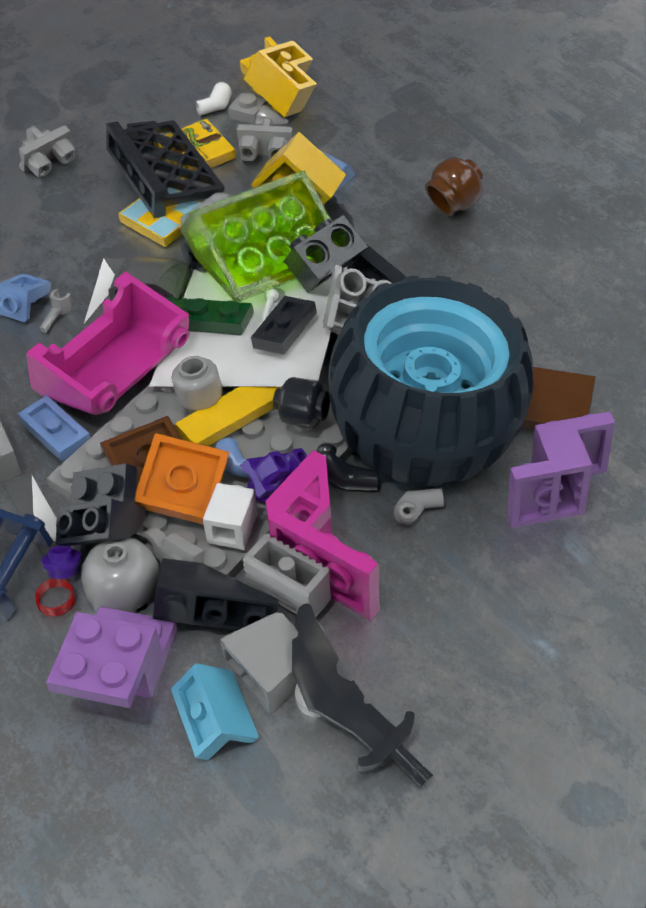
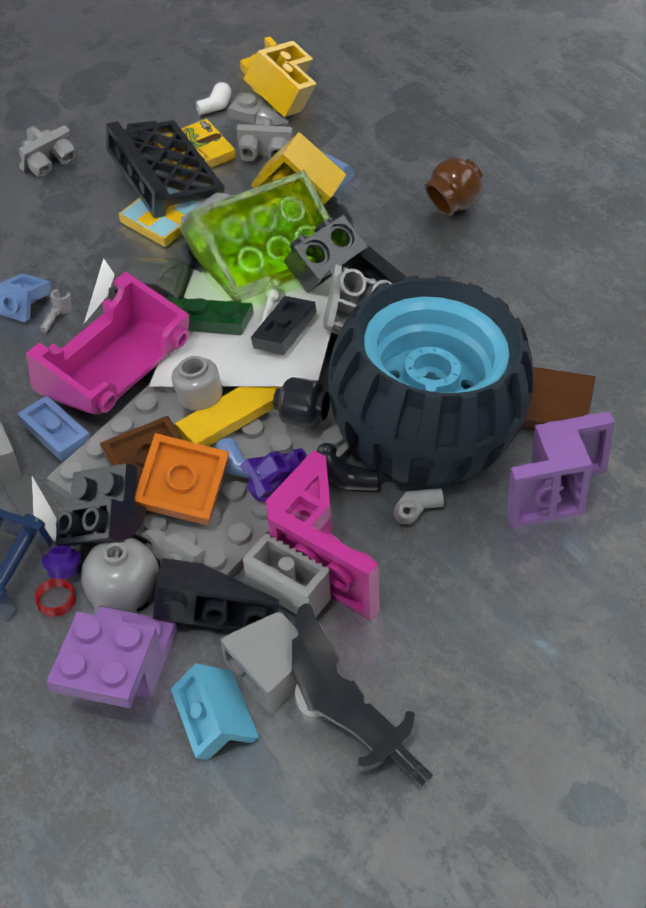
(230, 516): white brick -> none

